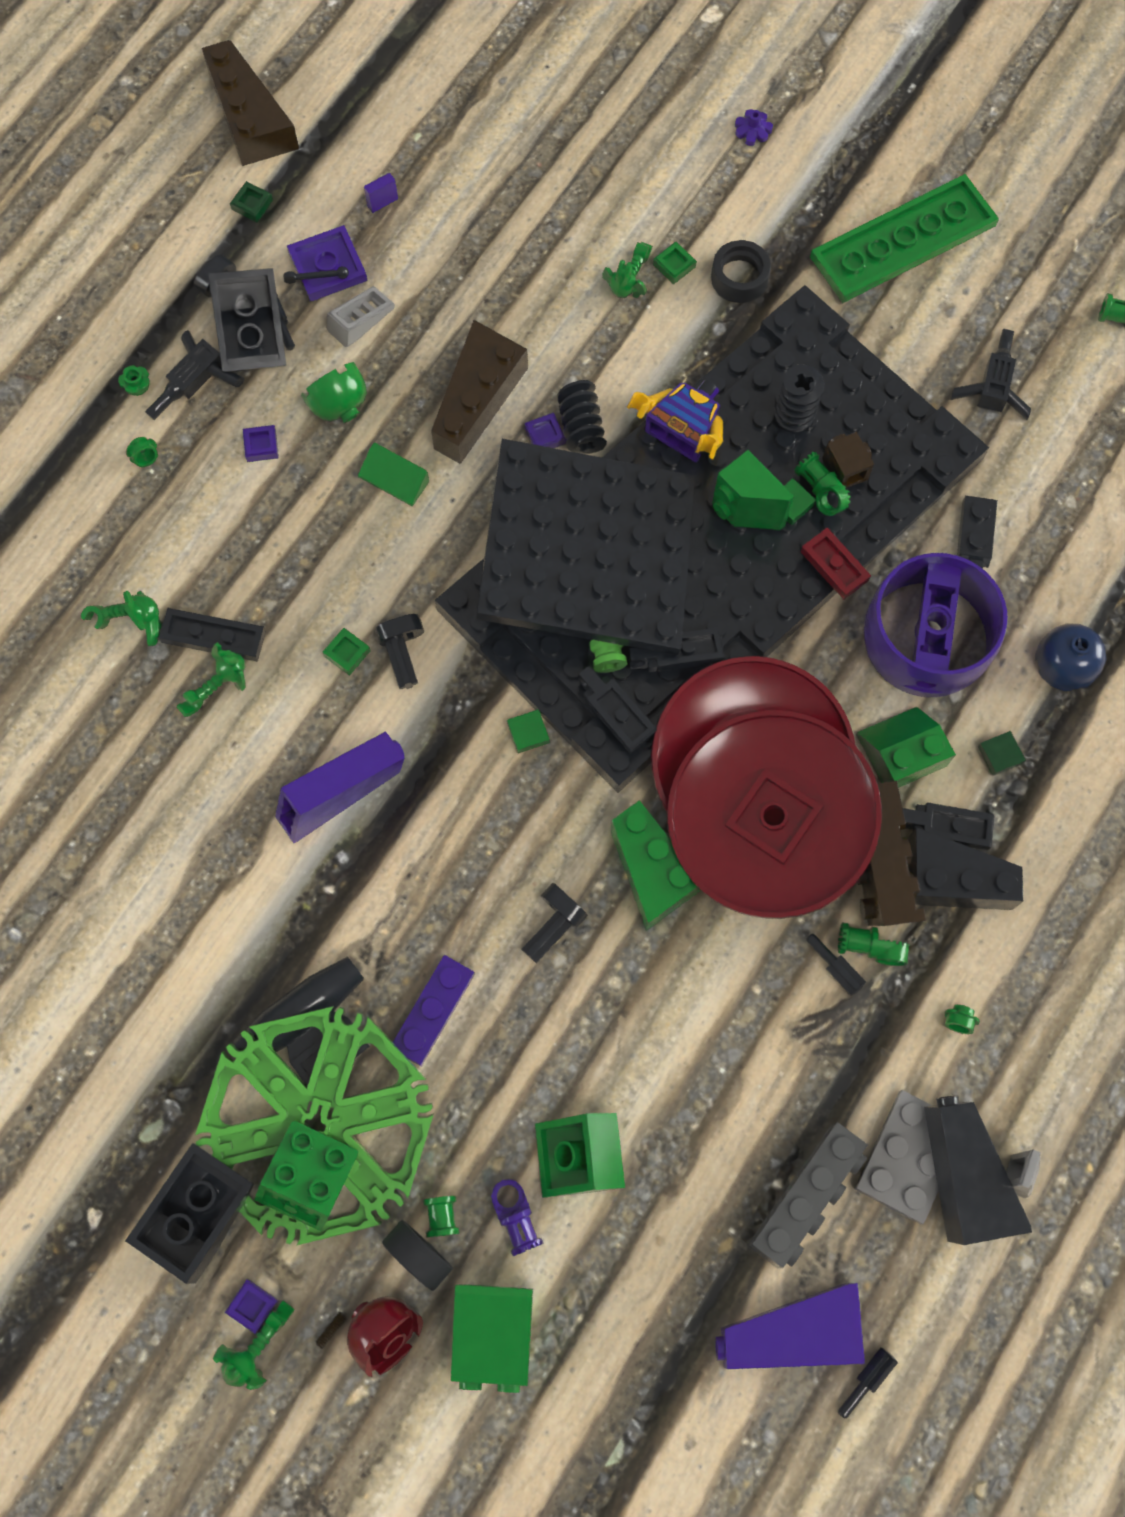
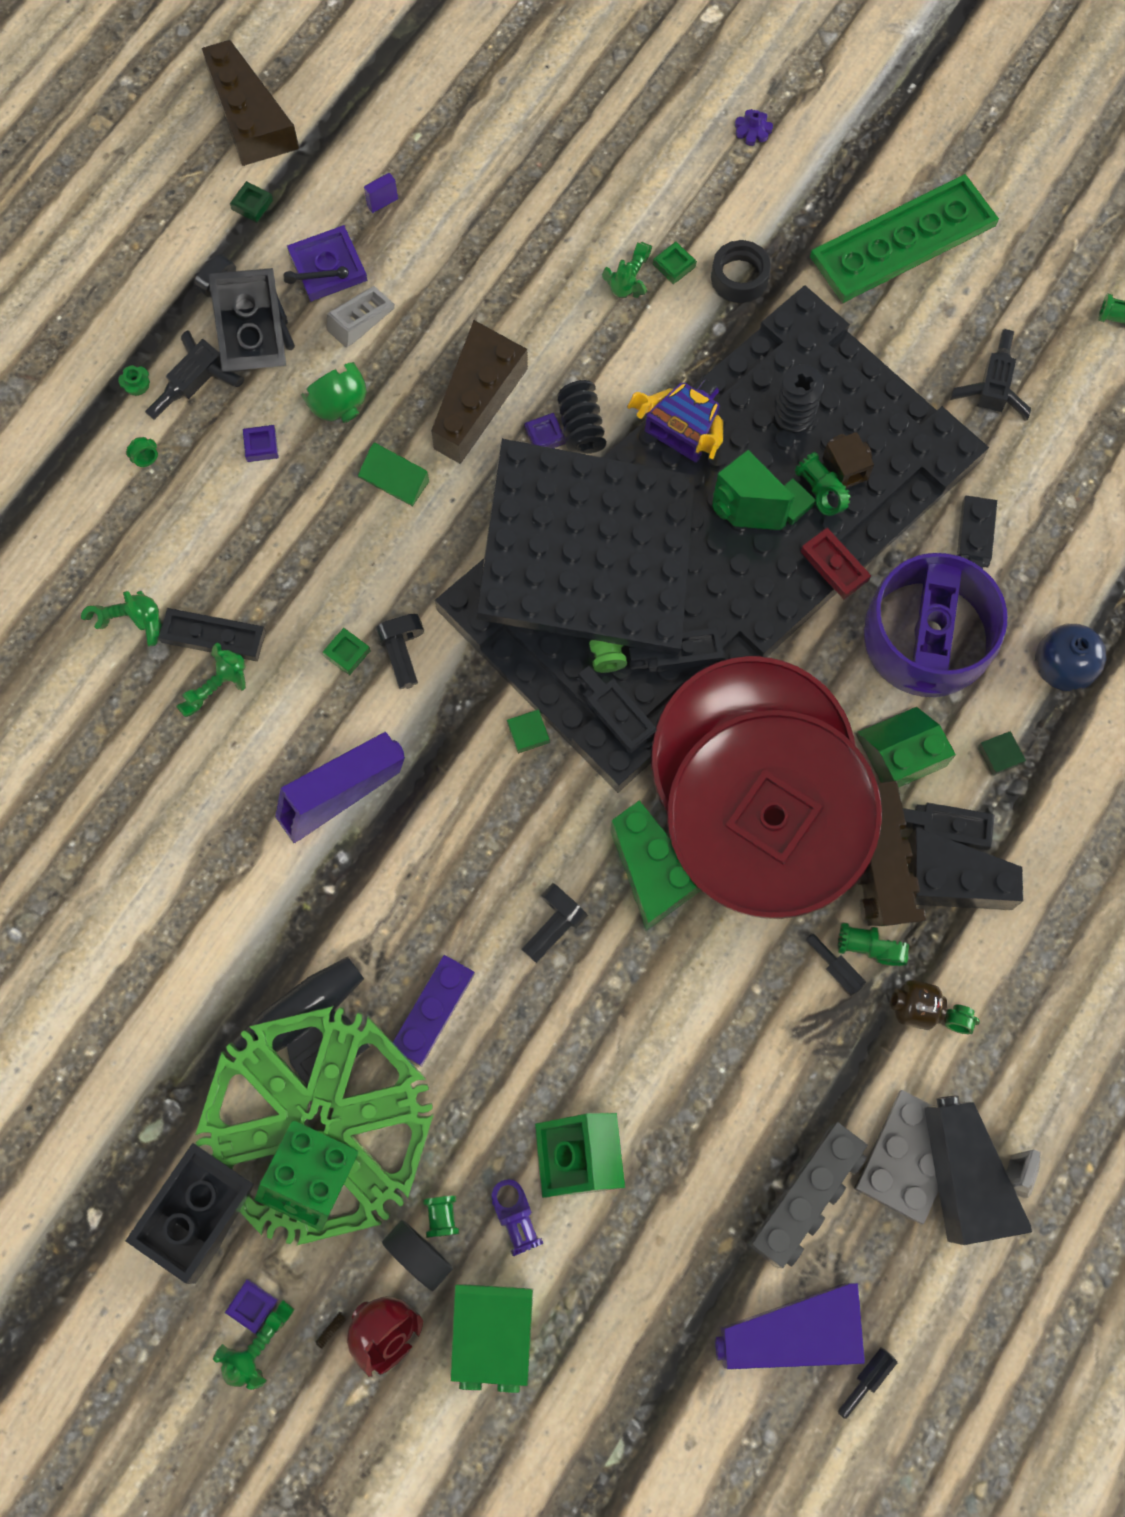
(919, 1004): none -> dark brown head

